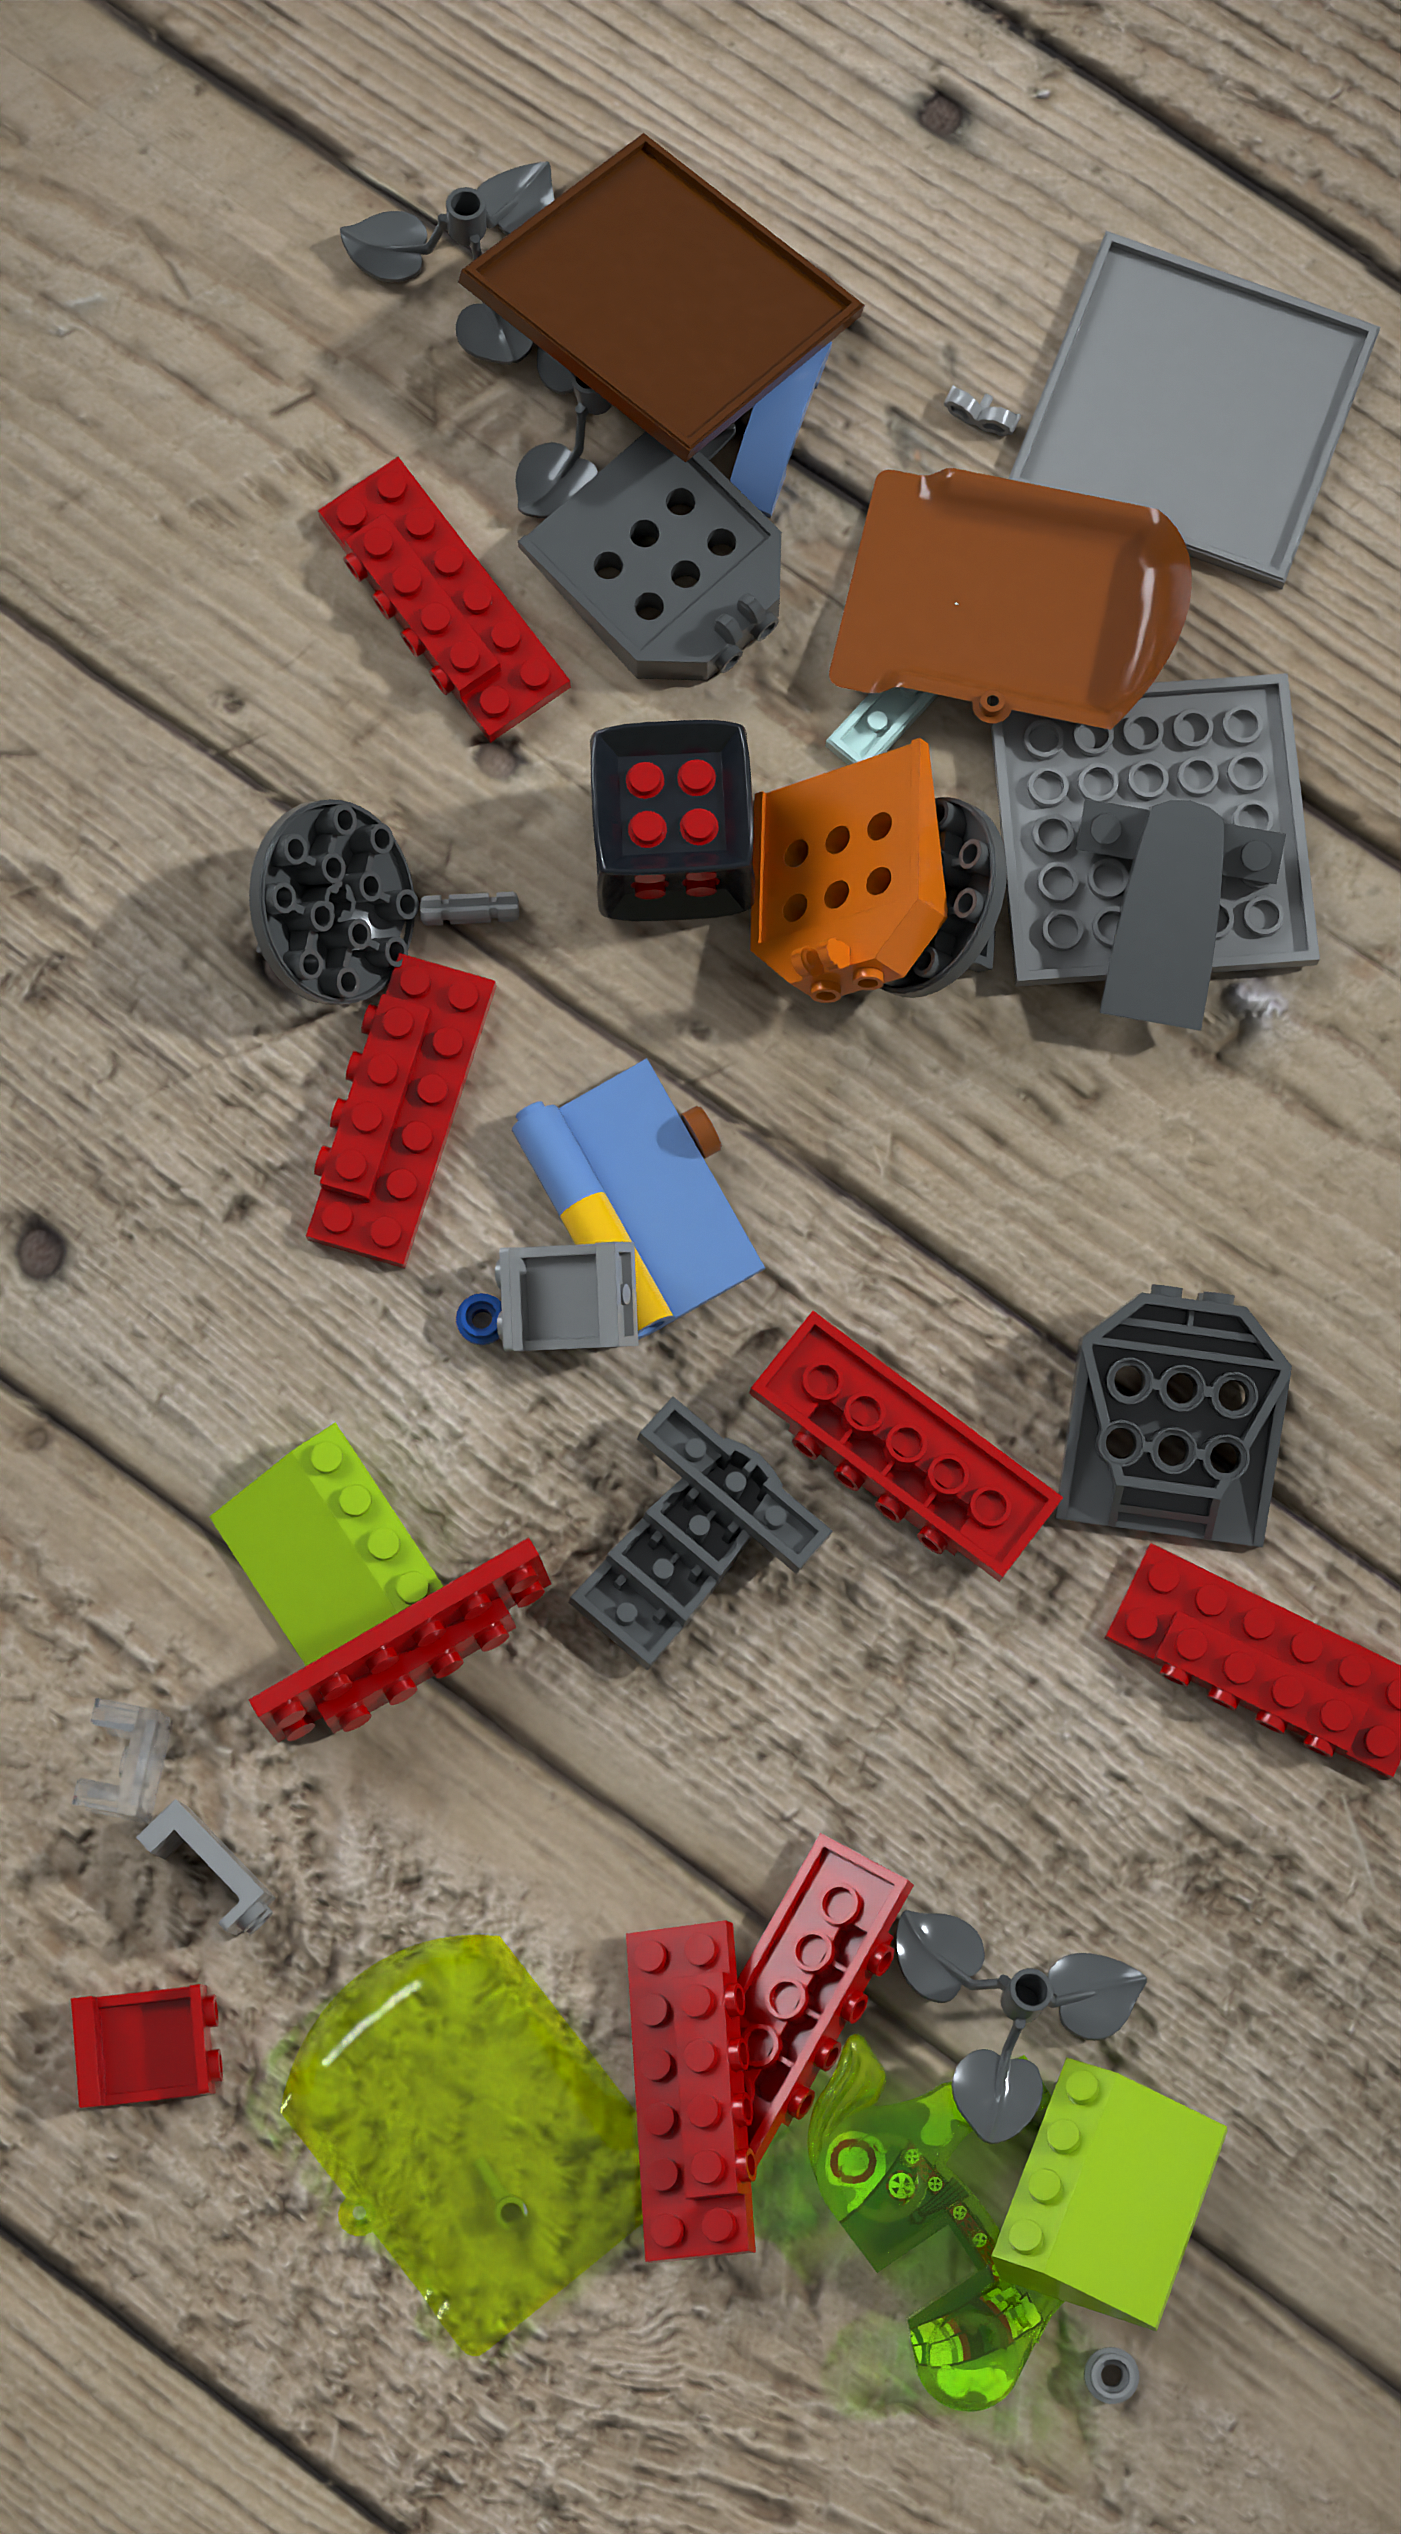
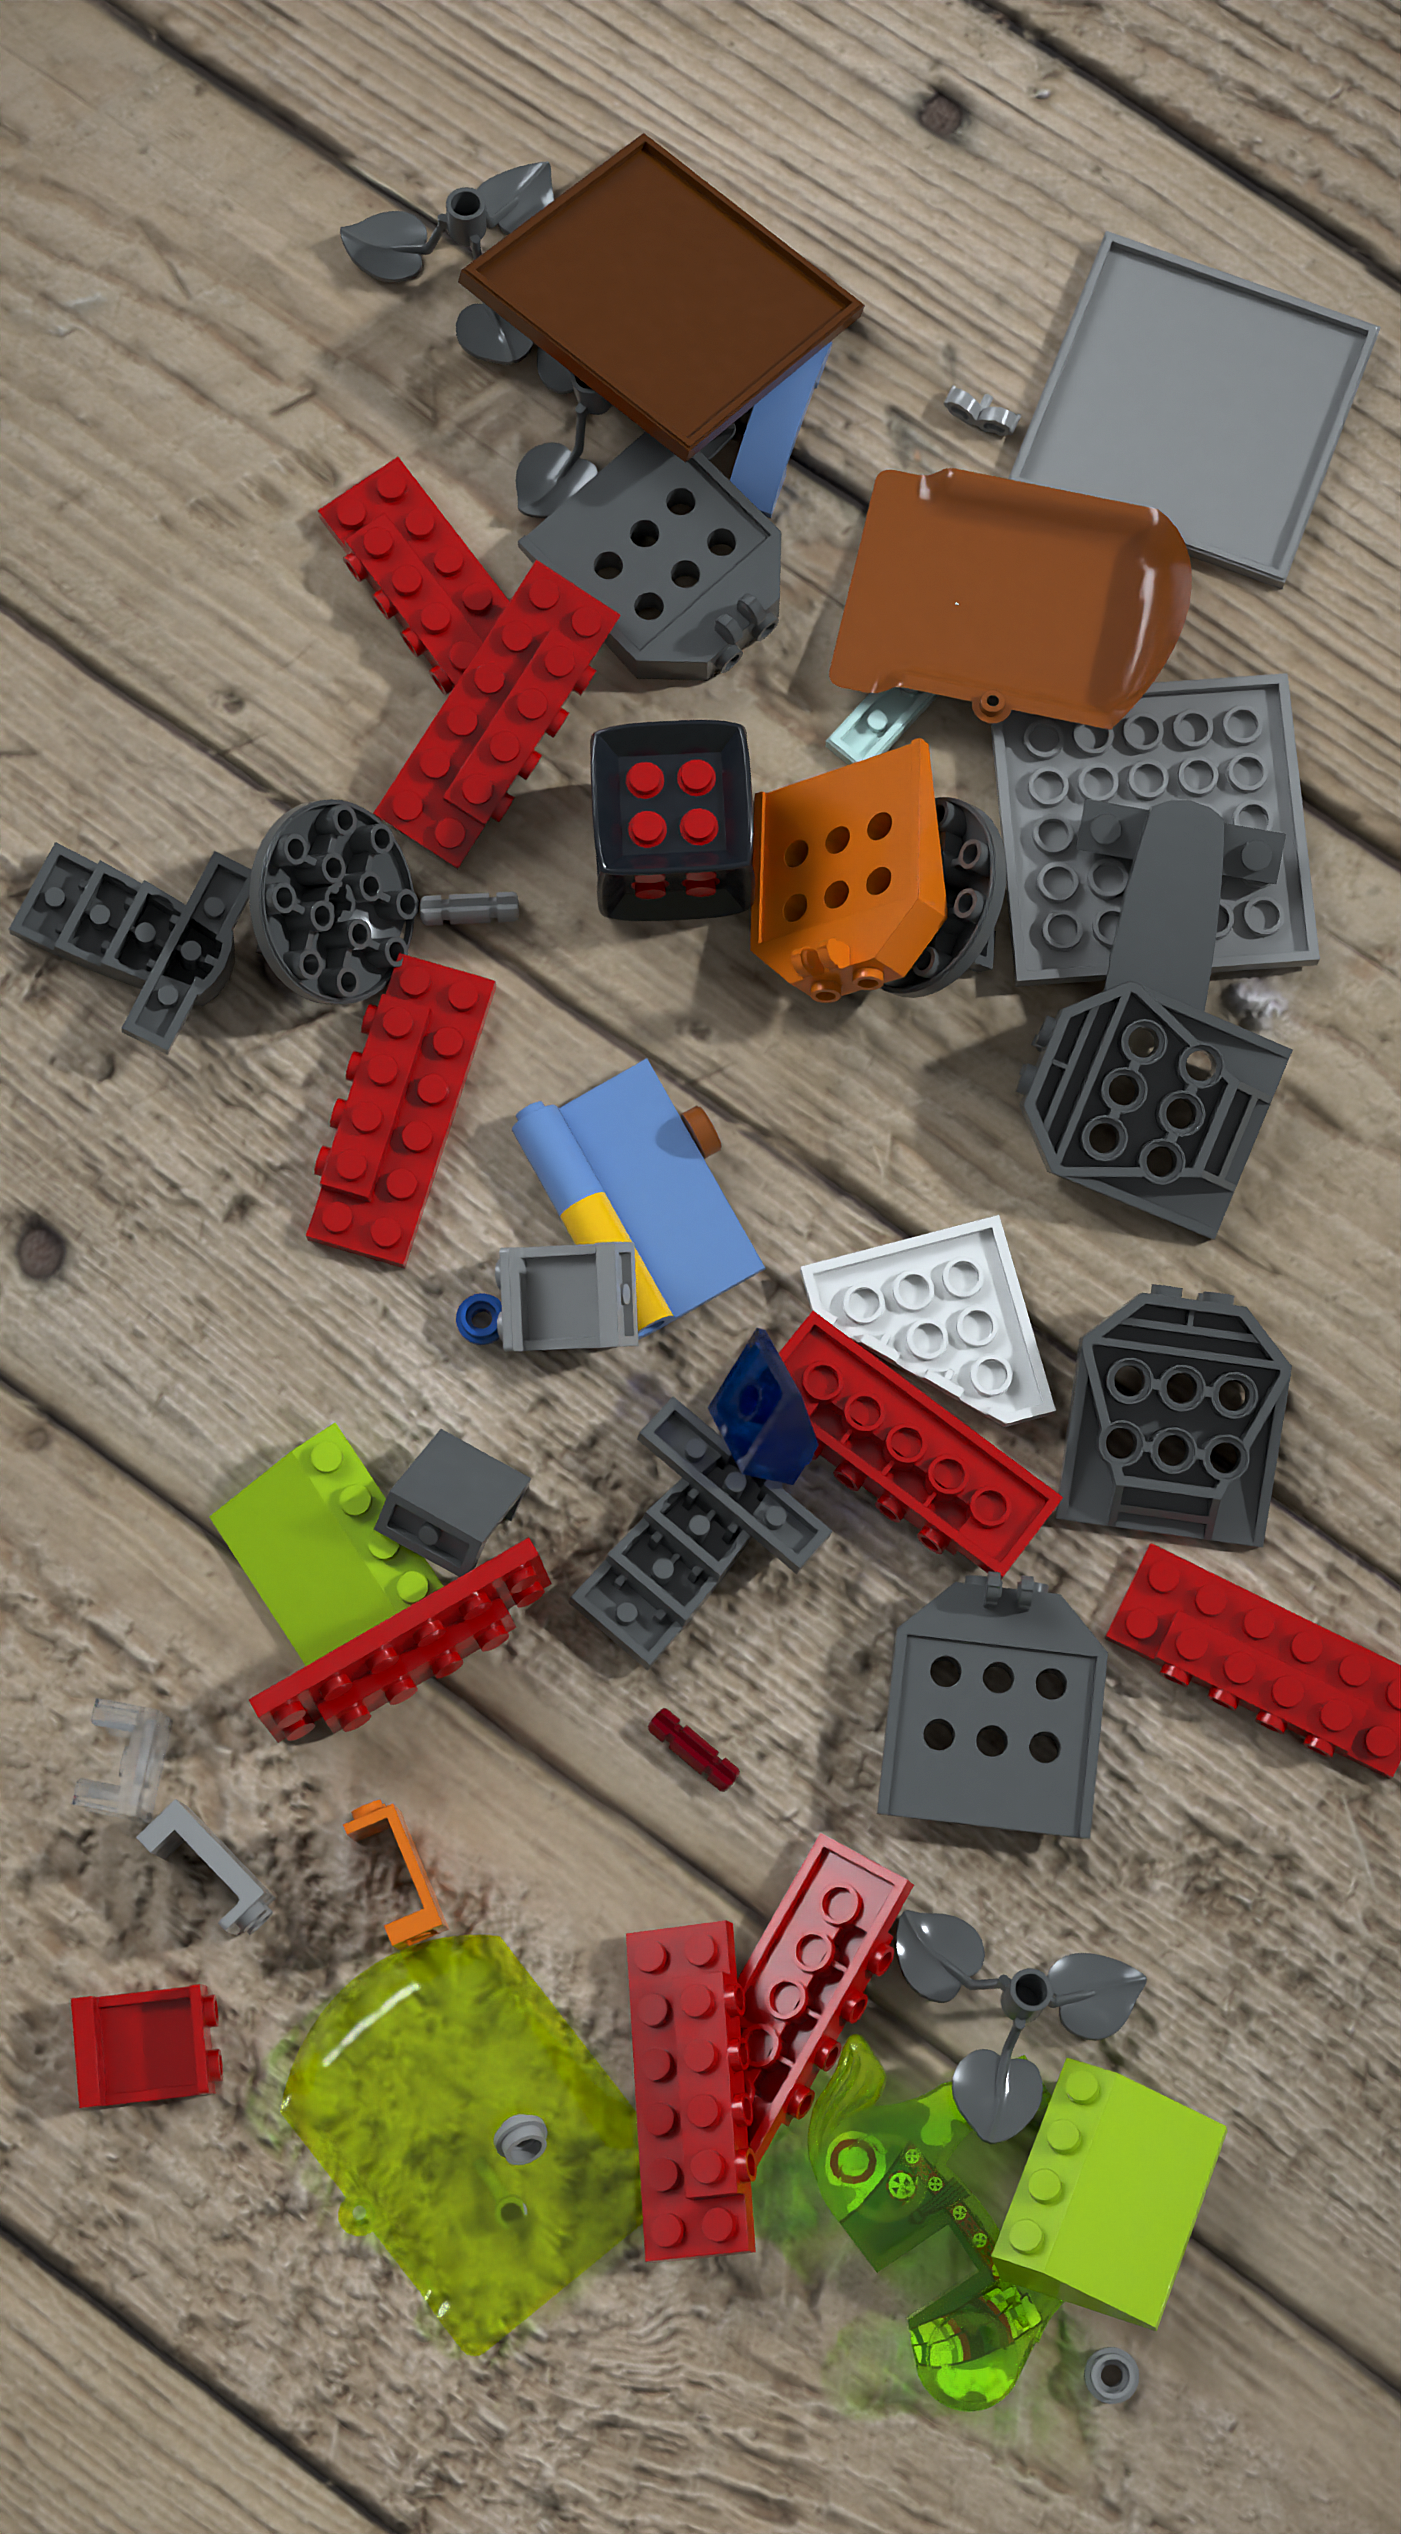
(139, 934): none -> dark grey slope
(423, 1923): none -> orange panel
(451, 1503): none -> dark grey panel
(498, 715): none -> red plate
(521, 2139): none -> light grey plate
(693, 1750): none -> dark red axle
(764, 1415): none -> clear blue slope
(944, 1313): none -> white plate
(1025, 1635): none -> dark grey hinge
(1071, 1095): none -> dark grey hinge

